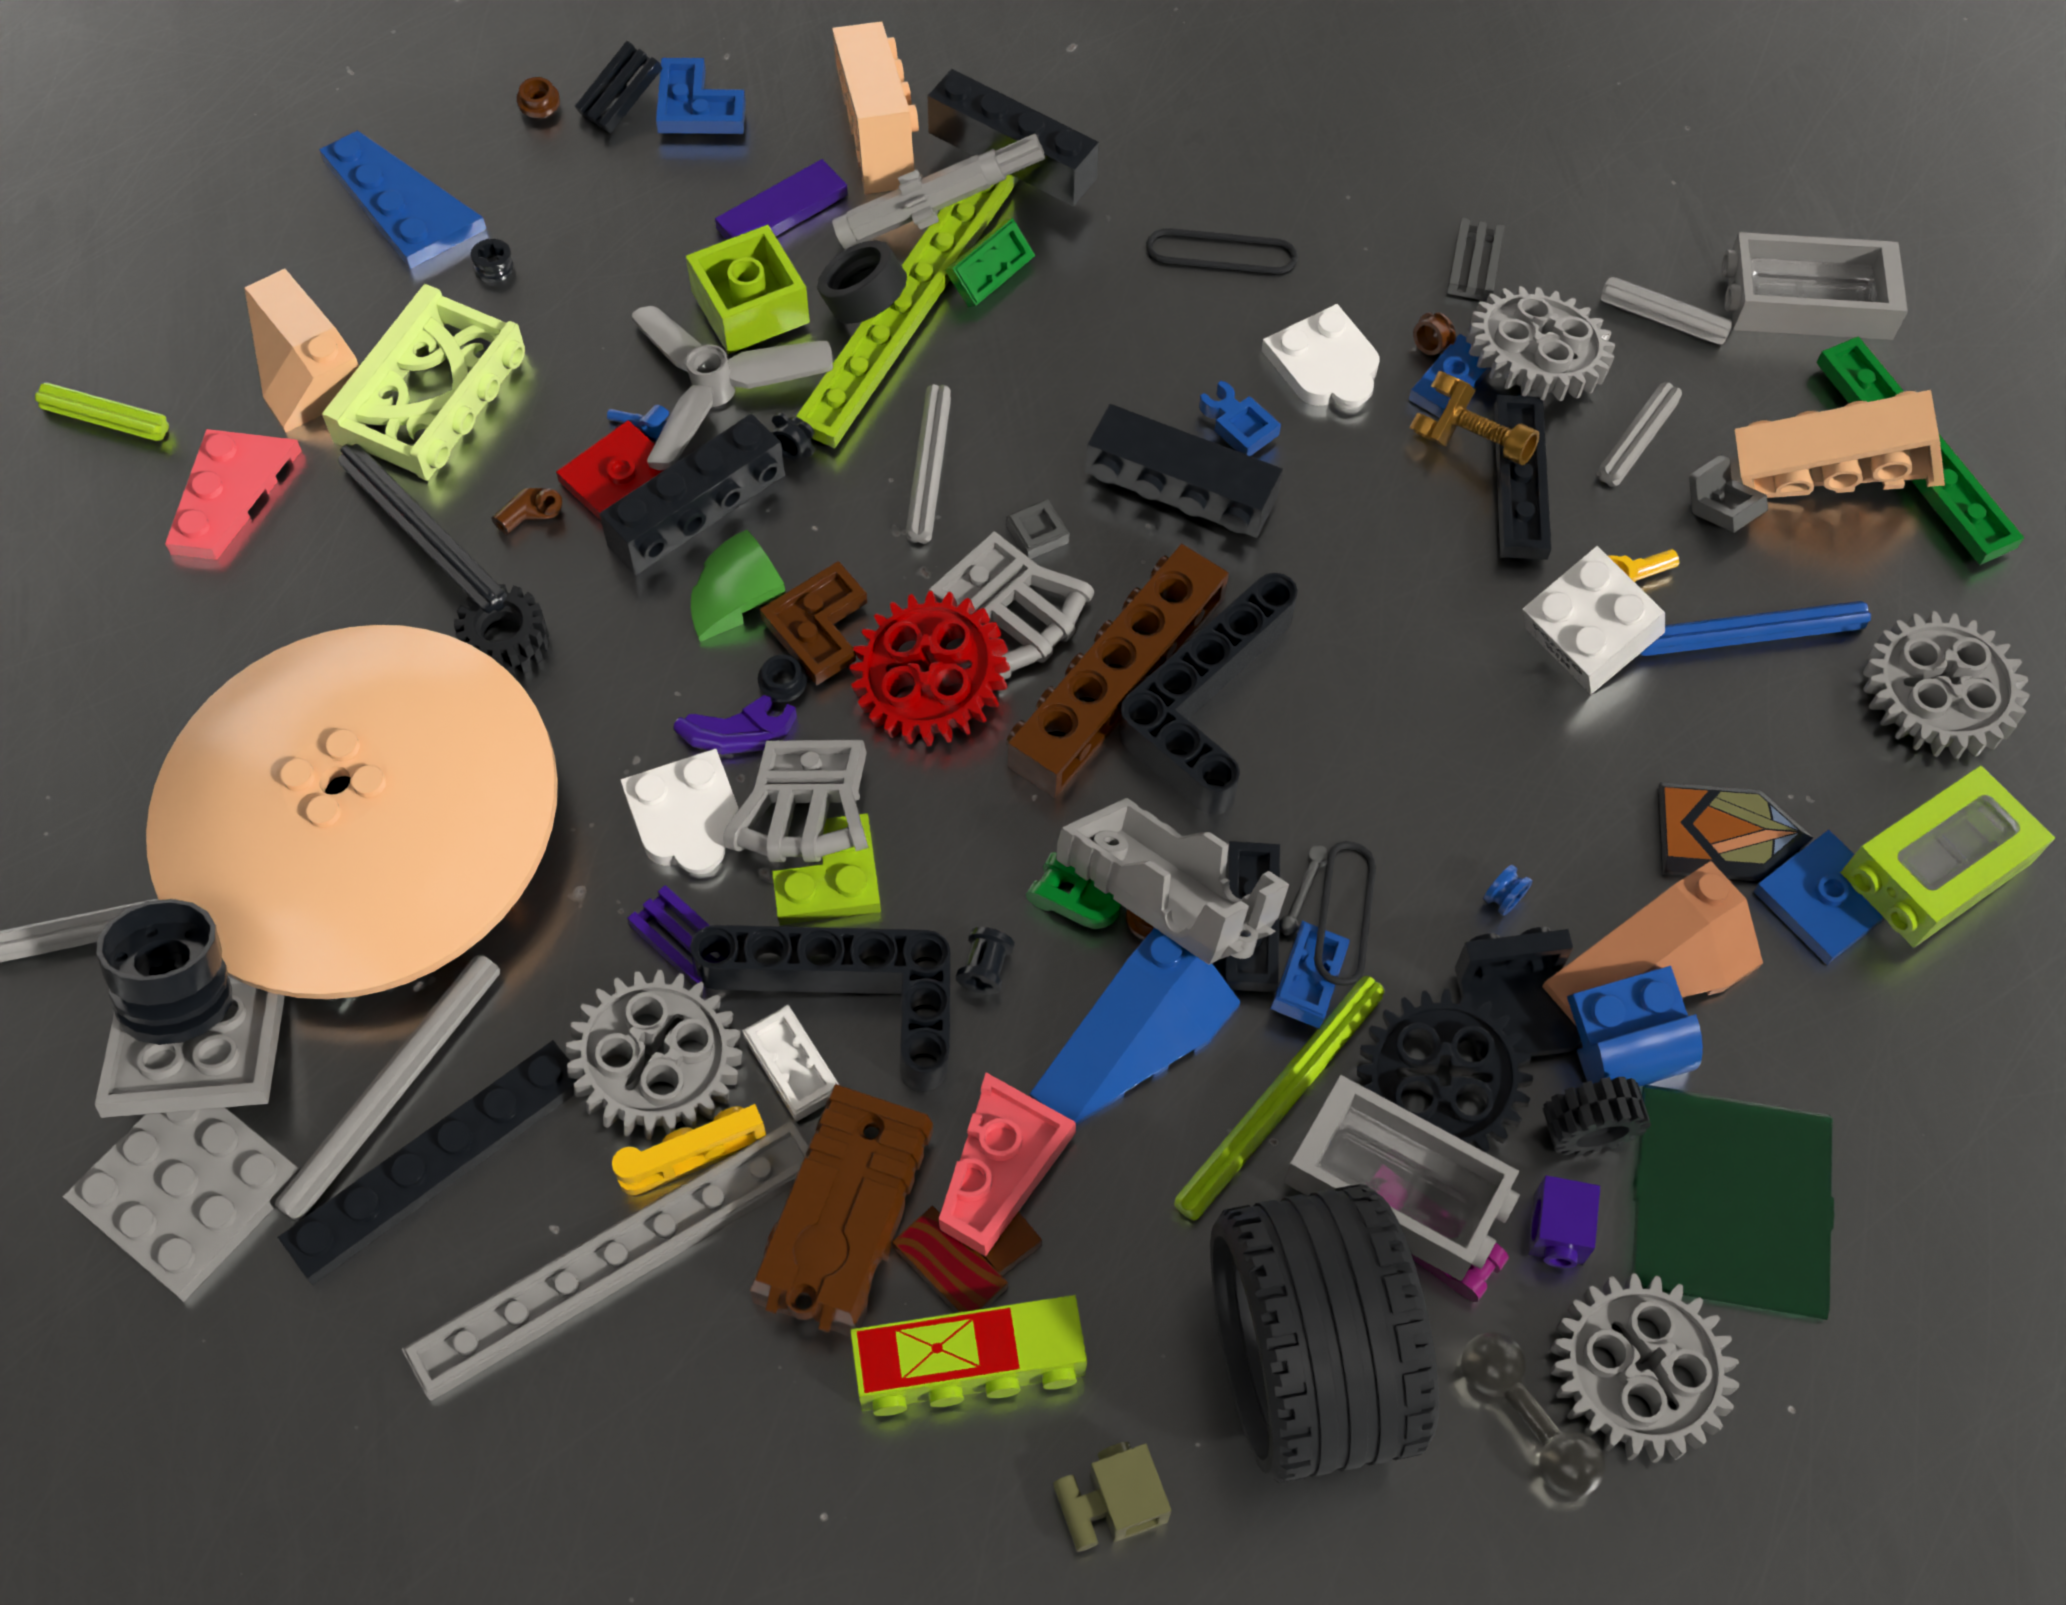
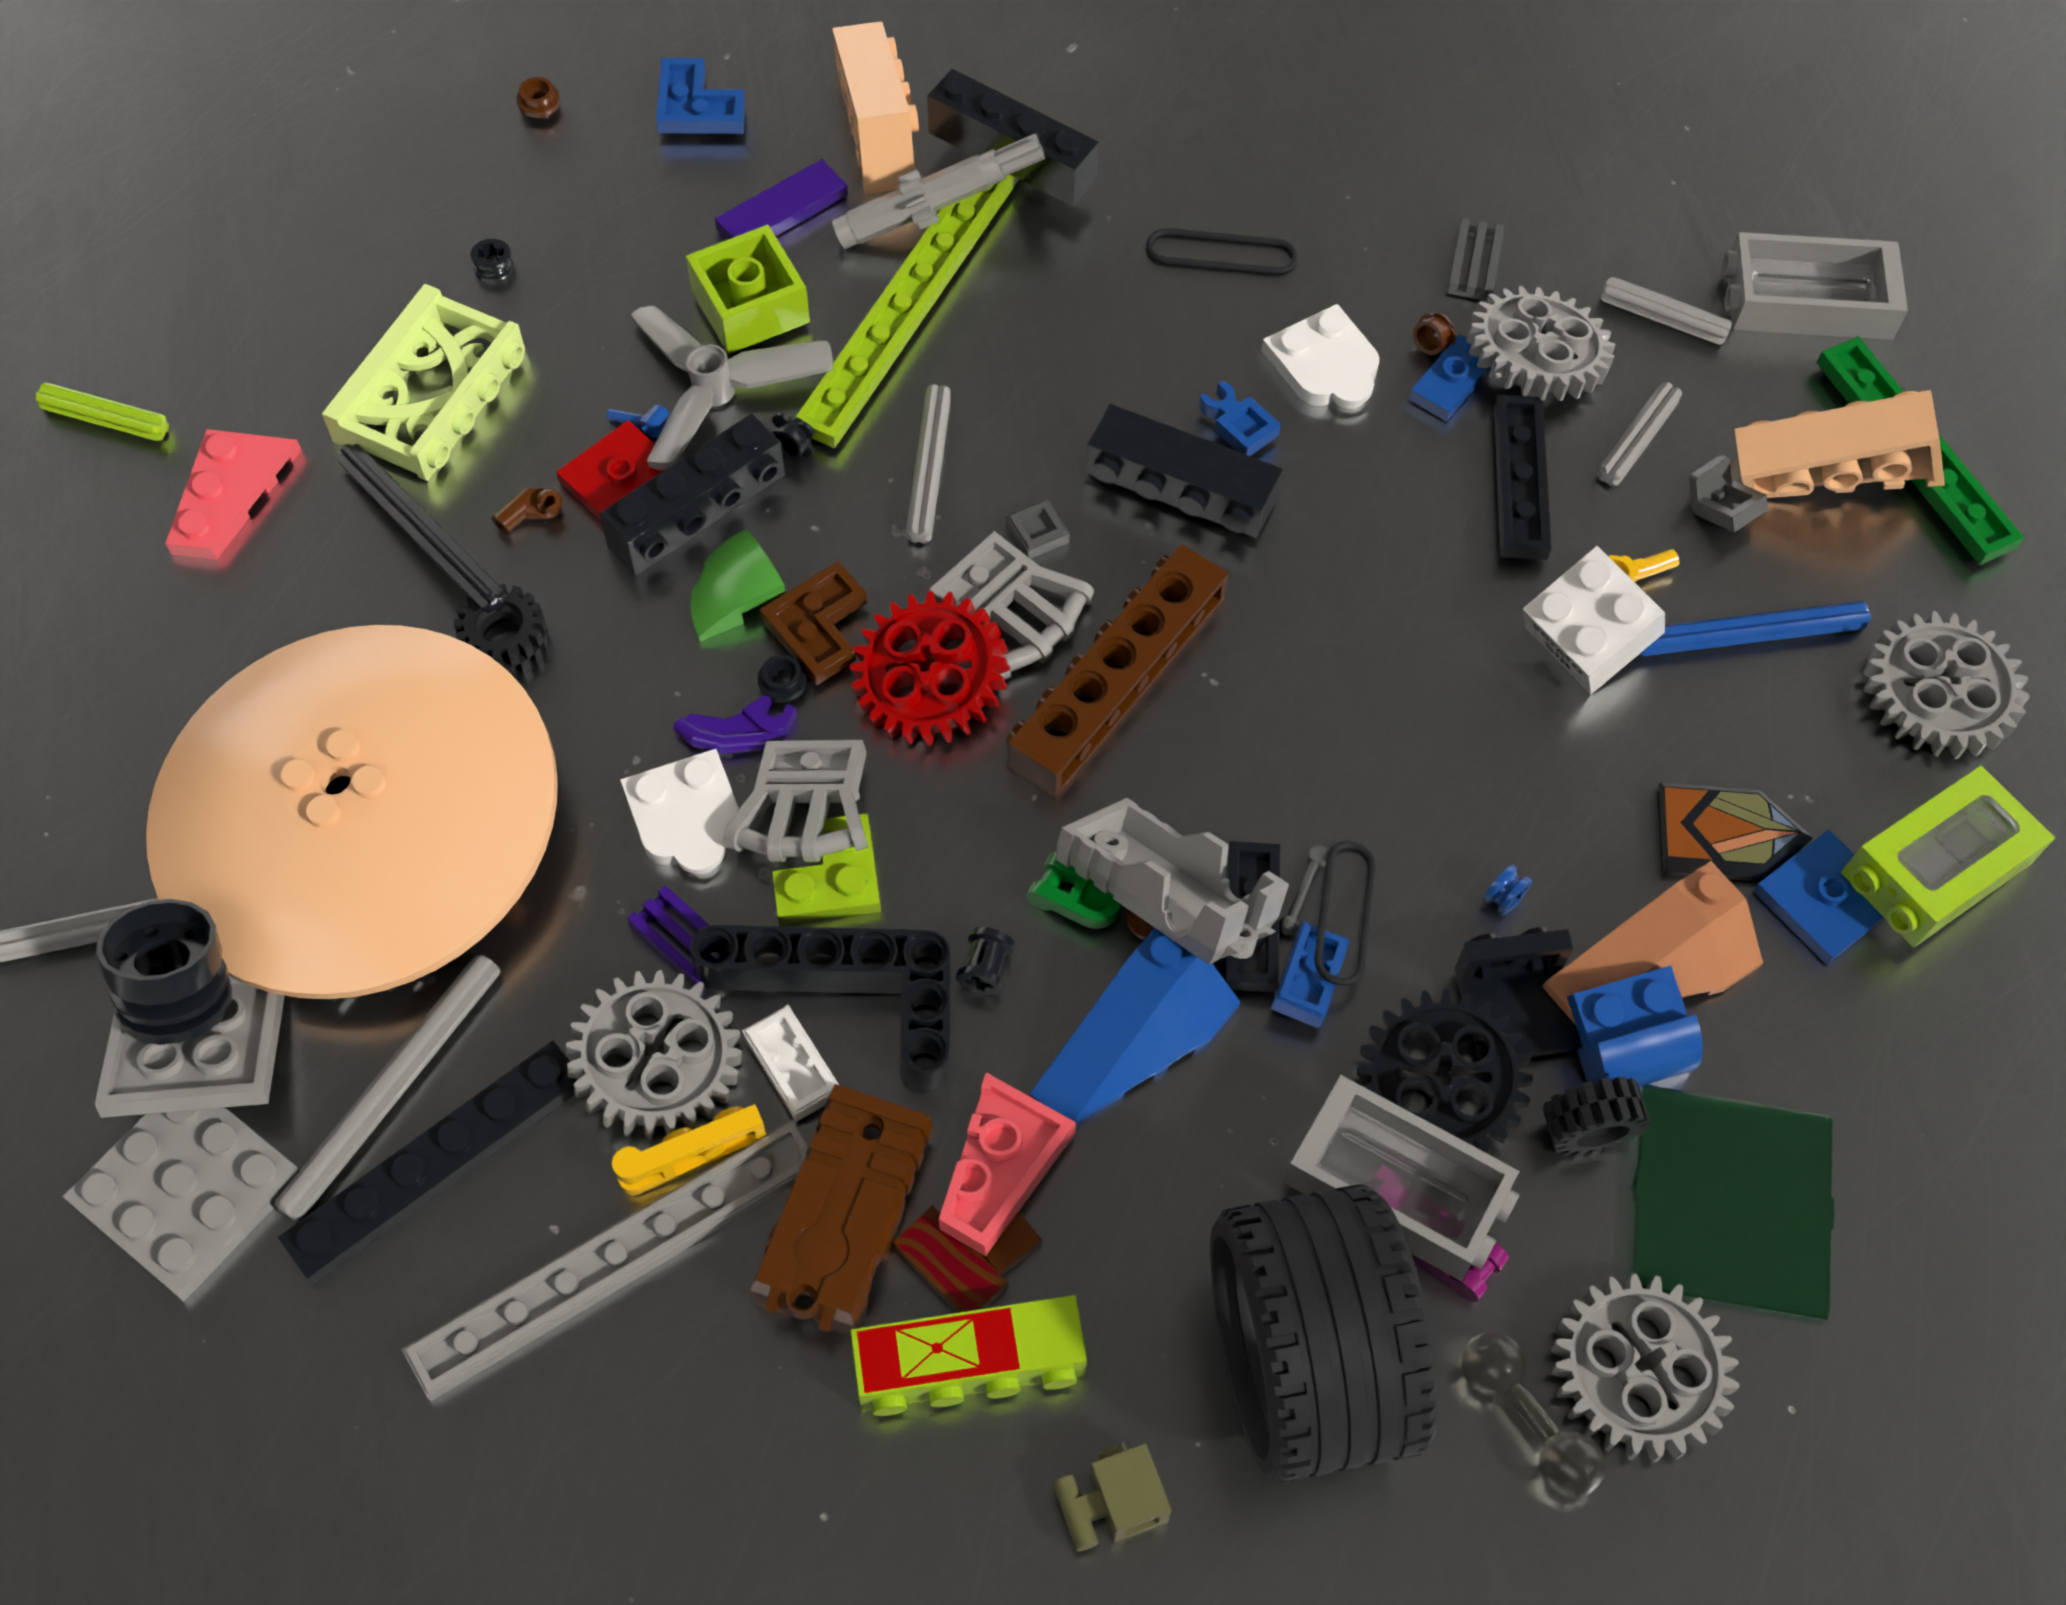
(296, 350): light nougat wedge -> none
(402, 203): blue wing -> none
(613, 84): black tile -> none
(862, 282): black tyre -> none
(990, 262): green plate -> none
(1201, 682): black beam -> none
(1278, 1098): lime axle -> none
(1517, 443): pearl gold bar -> none
(1564, 1221): dark purple brick -> none

